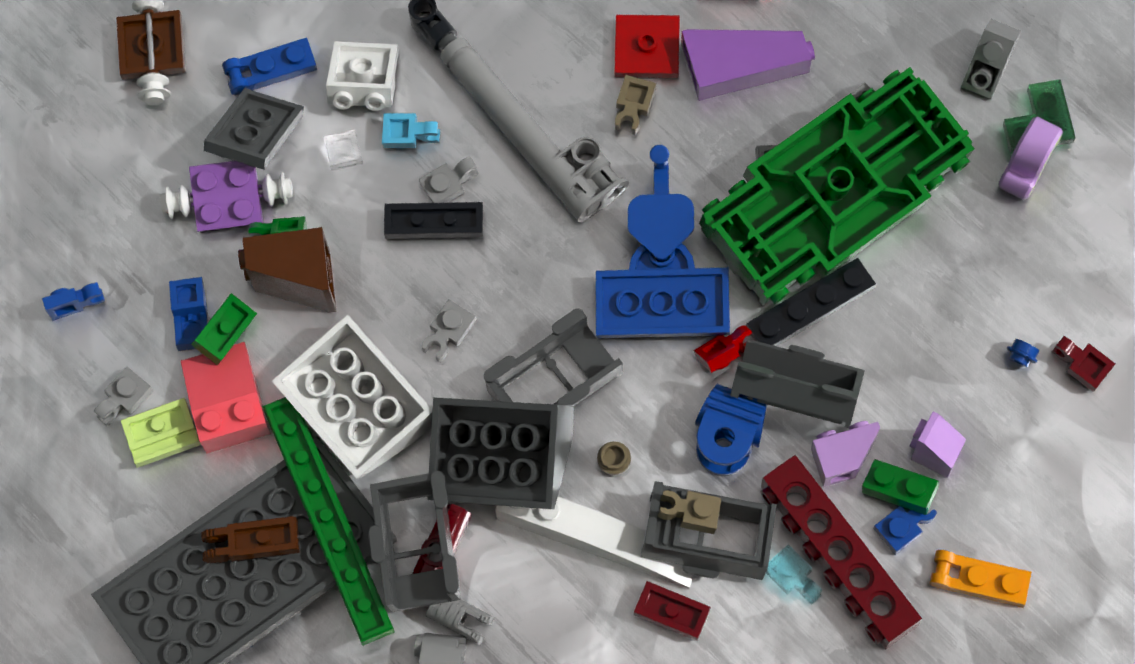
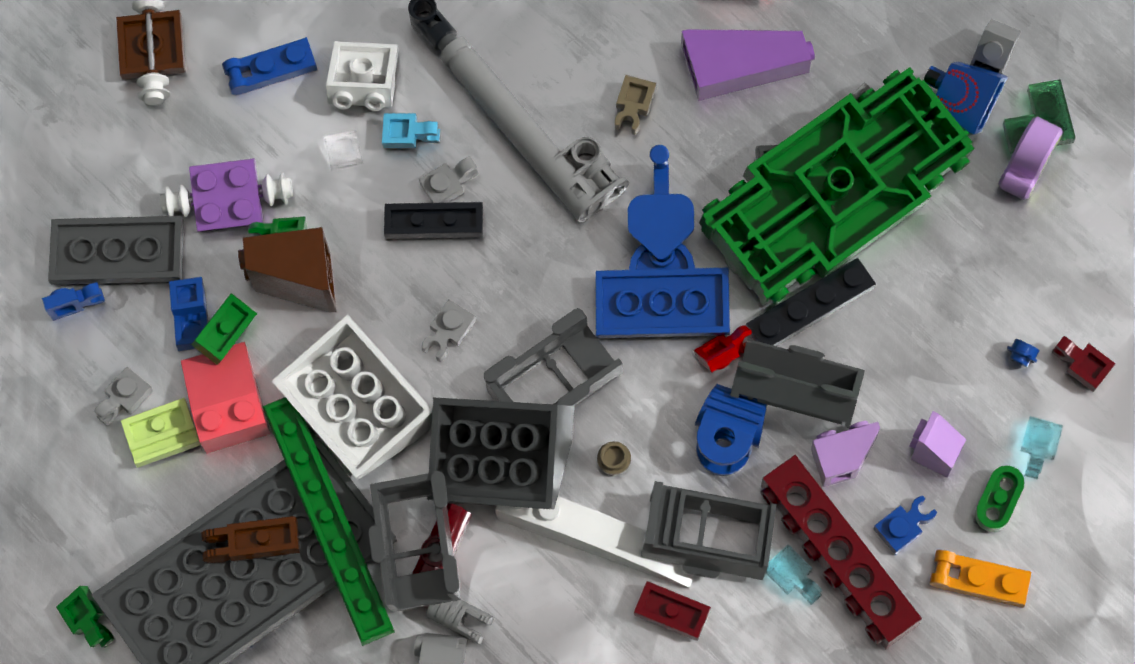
(82, 616): none -> green plate
(116, 250): none -> dark grey plate
(253, 128): dark grey plate -> none
(647, 46): red plate -> none
(696, 511): dark tan plate -> none
(900, 486): green plate -> none
(967, 92): none -> blue torso
(999, 500): none -> green plate
(1040, 442): none -> clear light blue plate

